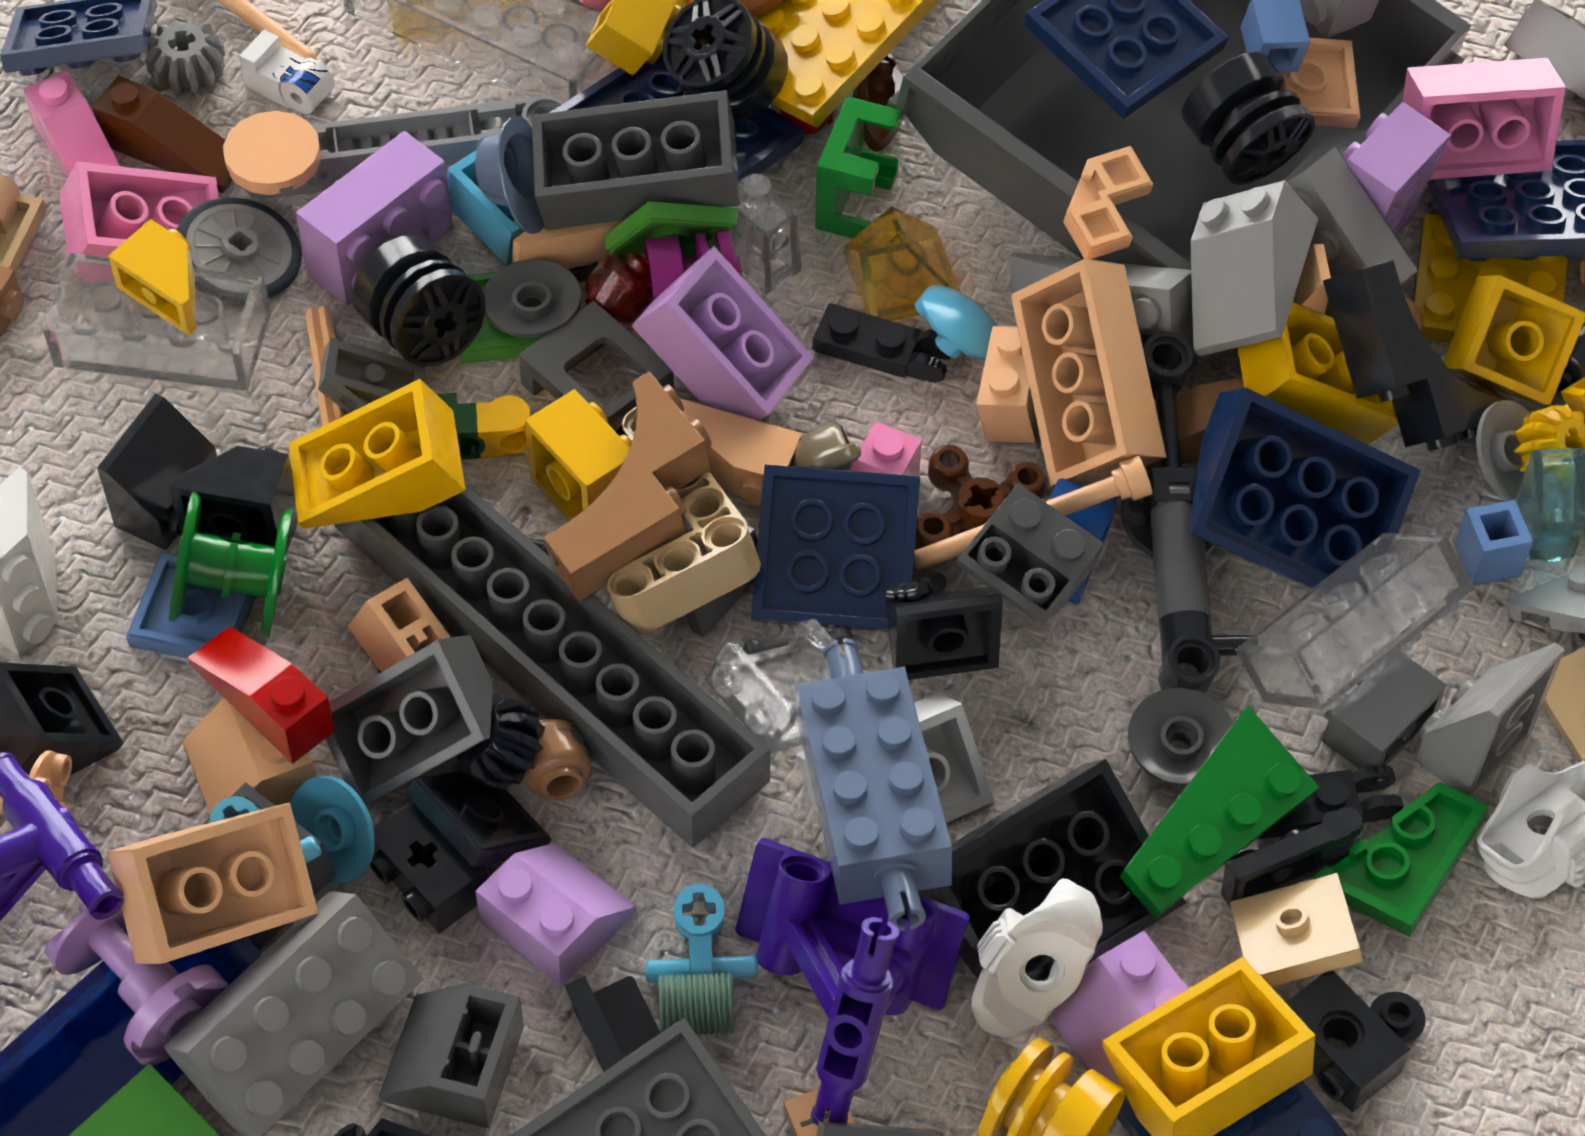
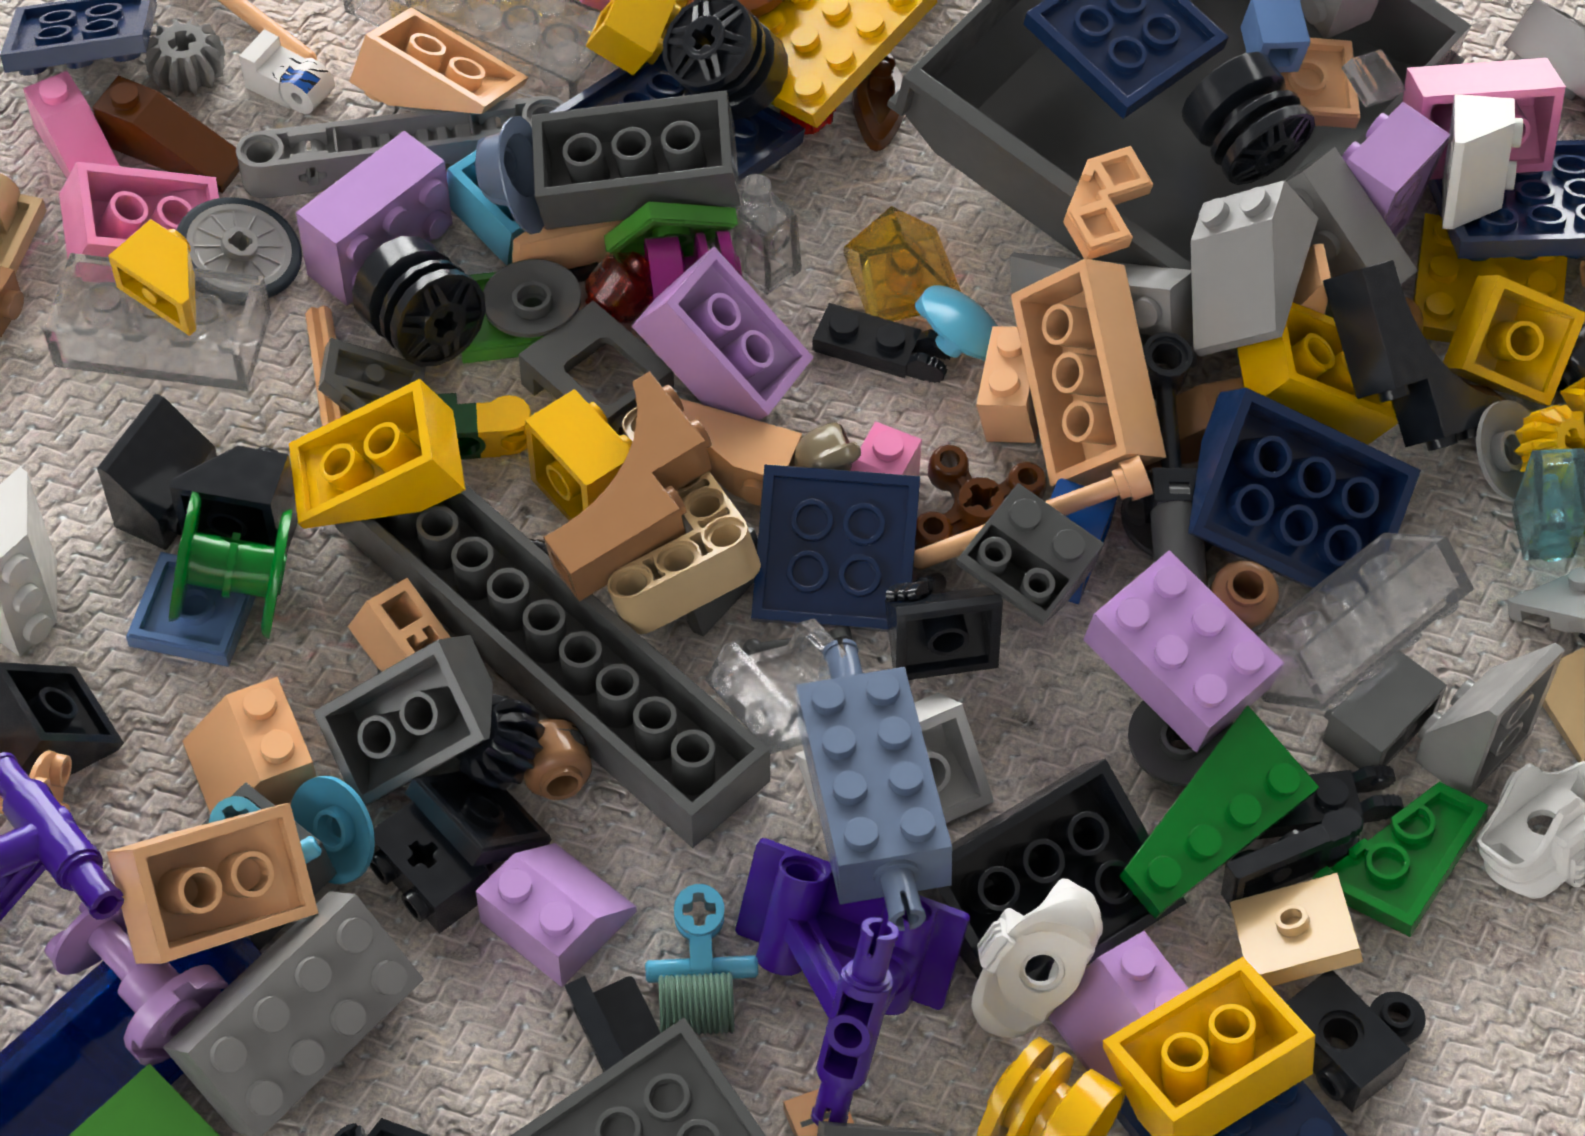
(266, 692): red slope -> none
(272, 152): light nougat tile -> none
(430, 67): none -> light nougat slope
(455, 1053): dark grey slope -> none
(850, 168): green panel -> none
(1182, 651): none -> lavender brick
(1248, 592): none -> medium nougat head
(1373, 78): none -> clear tile
(1478, 158): none -> white slope
(1493, 542): medium blue brick -> none

